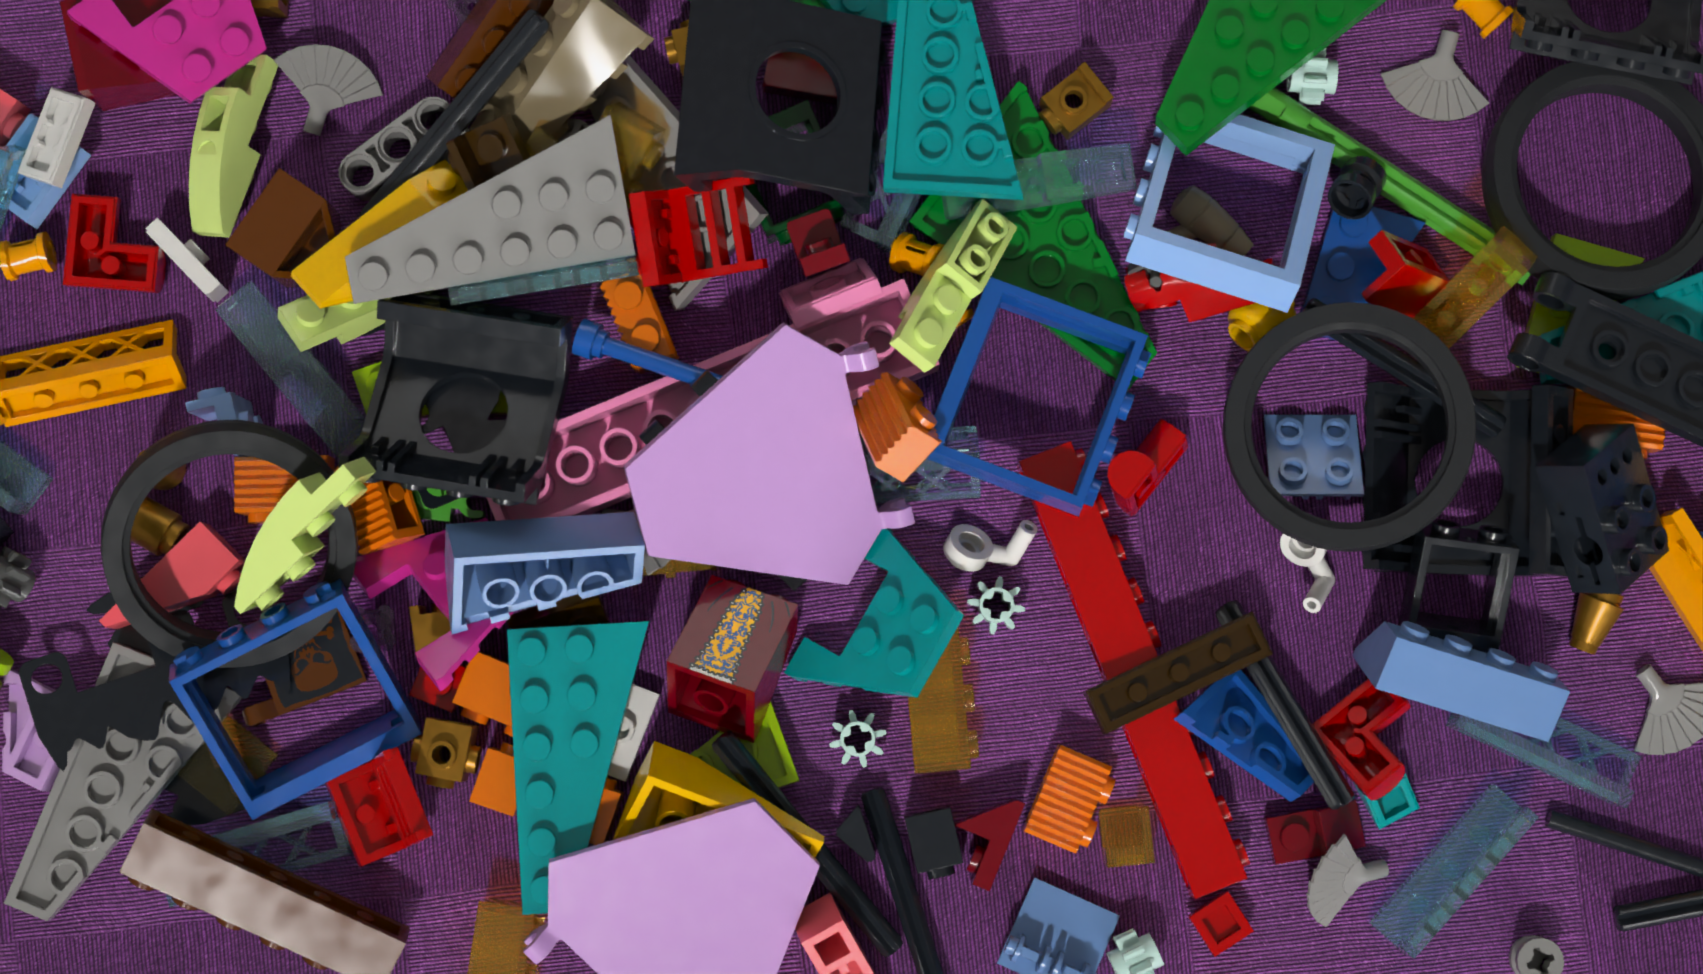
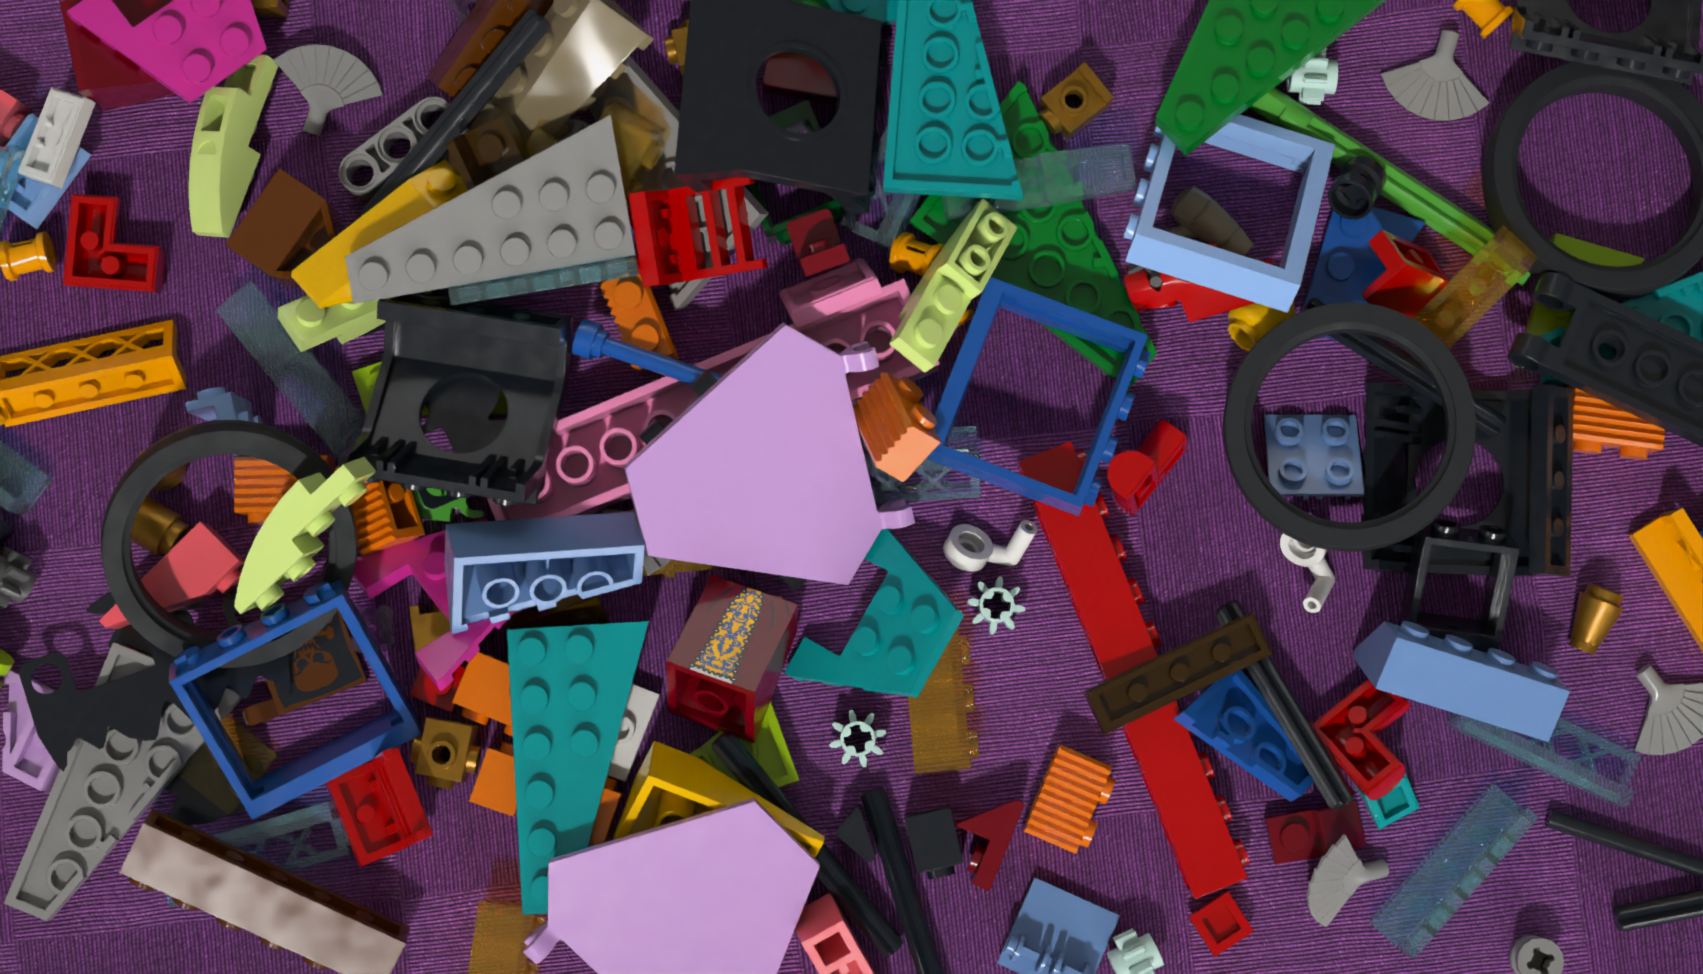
(188, 258): white plate -> none
(1126, 836): clear yellow panel -> none
(1602, 508): black piece -> none

